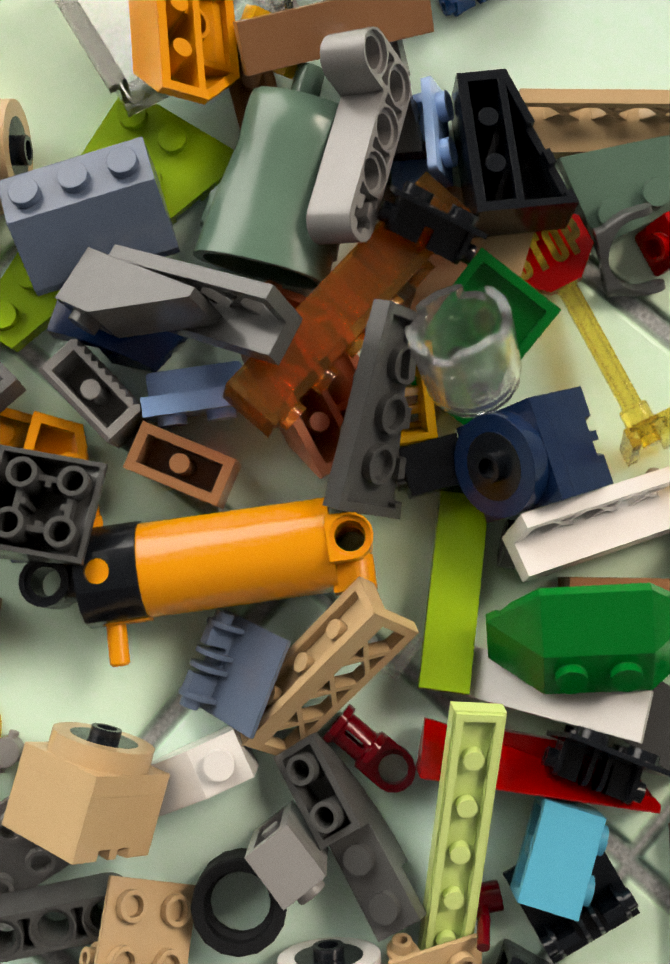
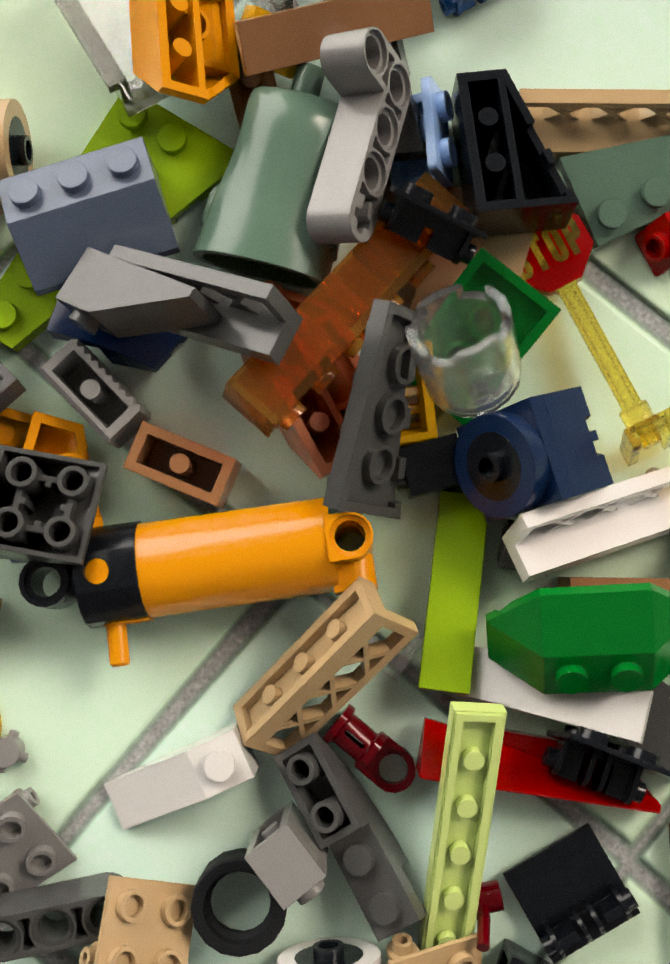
(87, 793): tan piece -> none
(188, 393): light blue bracket -> none
(236, 671): sand blue hinge -> none
(559, 856): medium azure brick -> none
(603, 238): dark grey cap -> none

